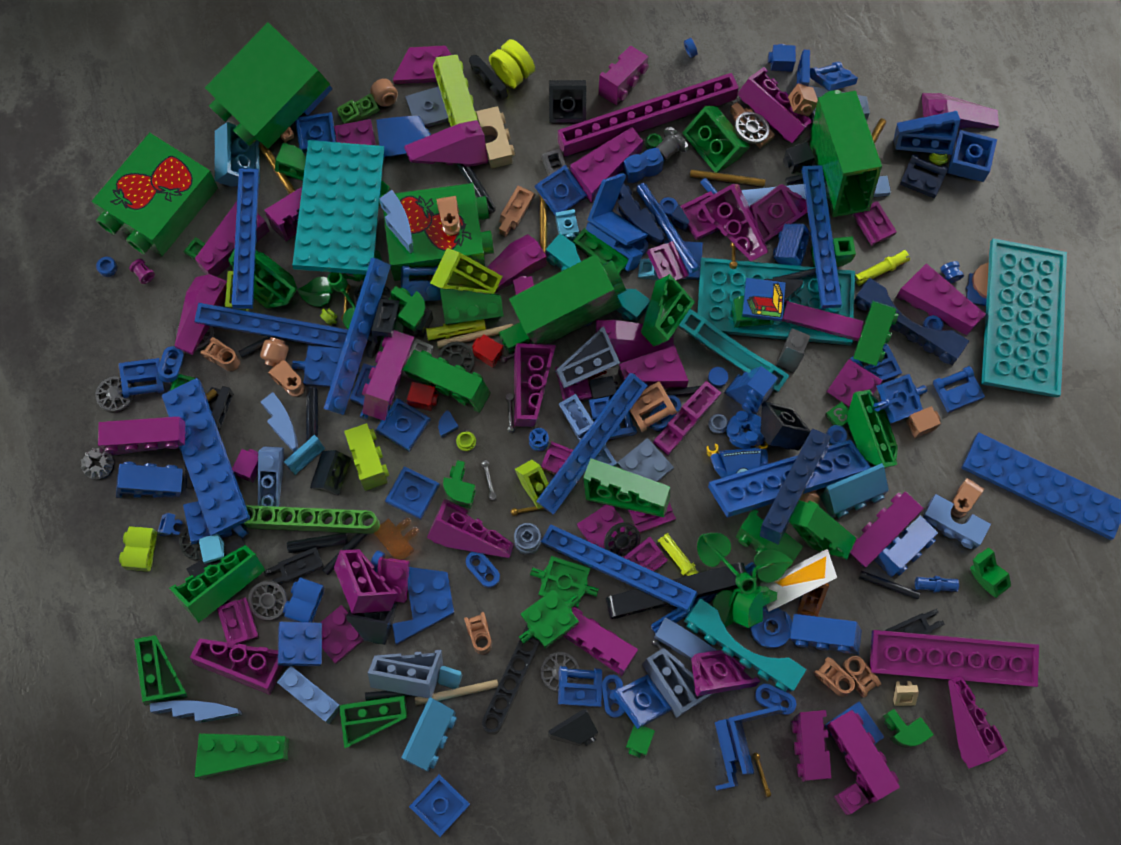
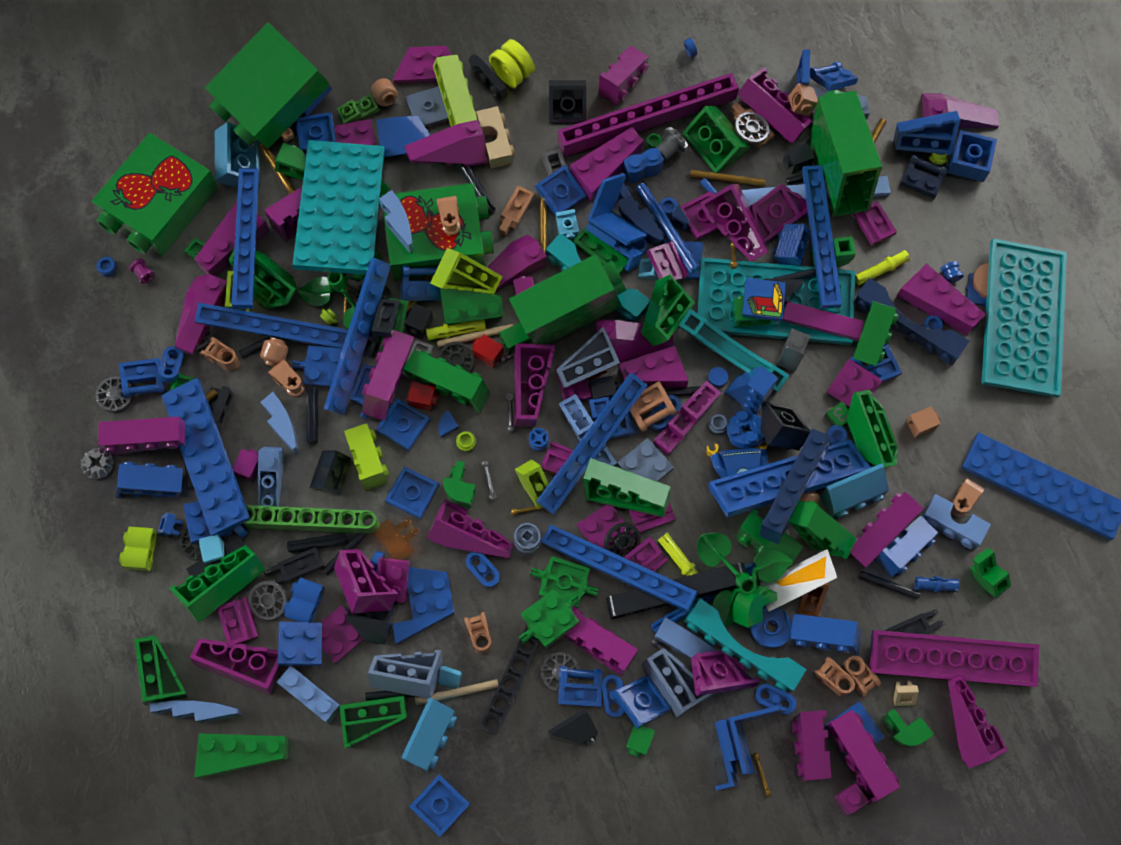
(304, 455): dark azure tile -> none
(413, 310): green brick -> none
(782, 57): blue brick -> none
(899, 398): blue plate -> none
(961, 395): blue plate -> none

